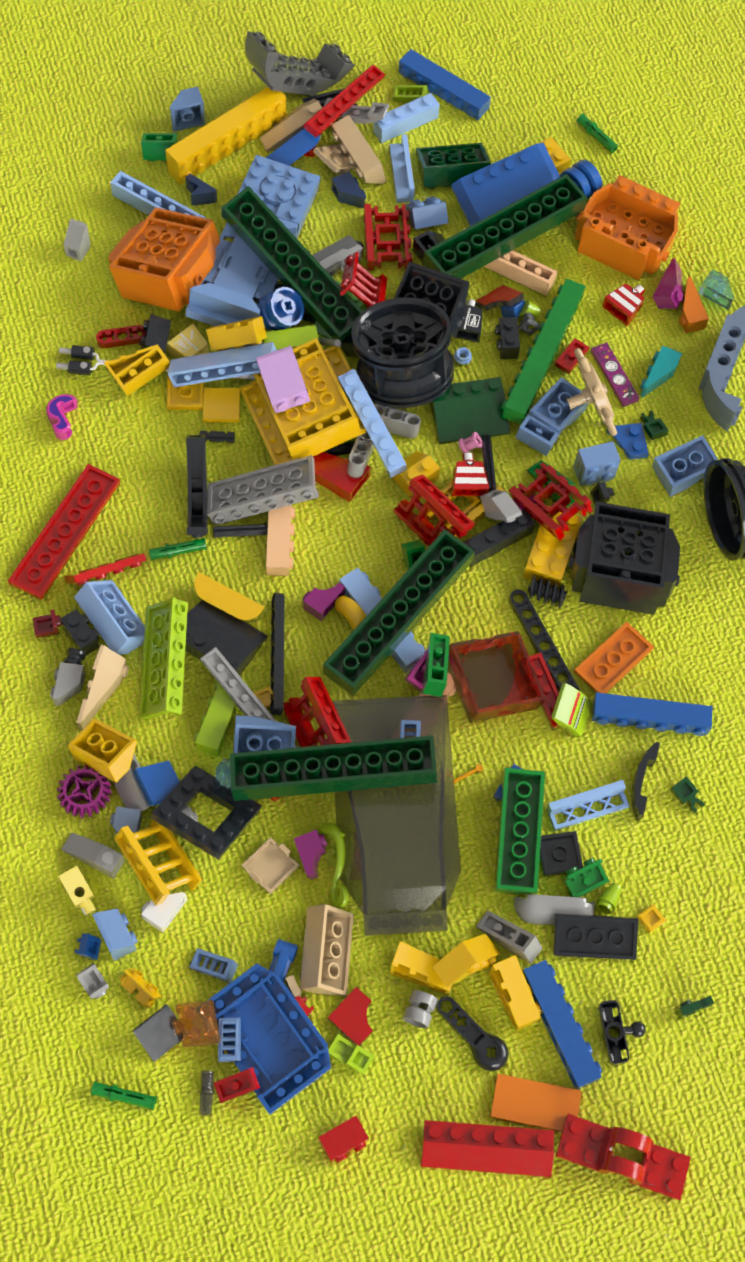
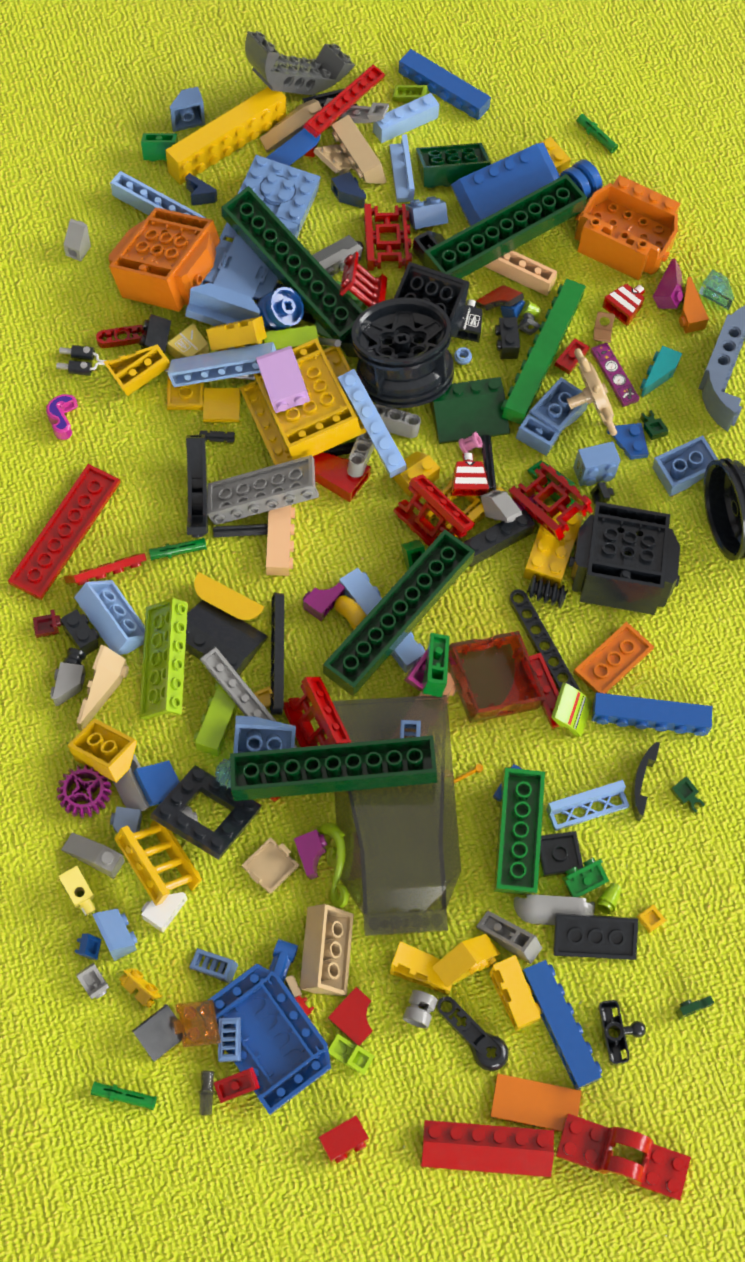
(603, 332): none -> medium nougat bracket

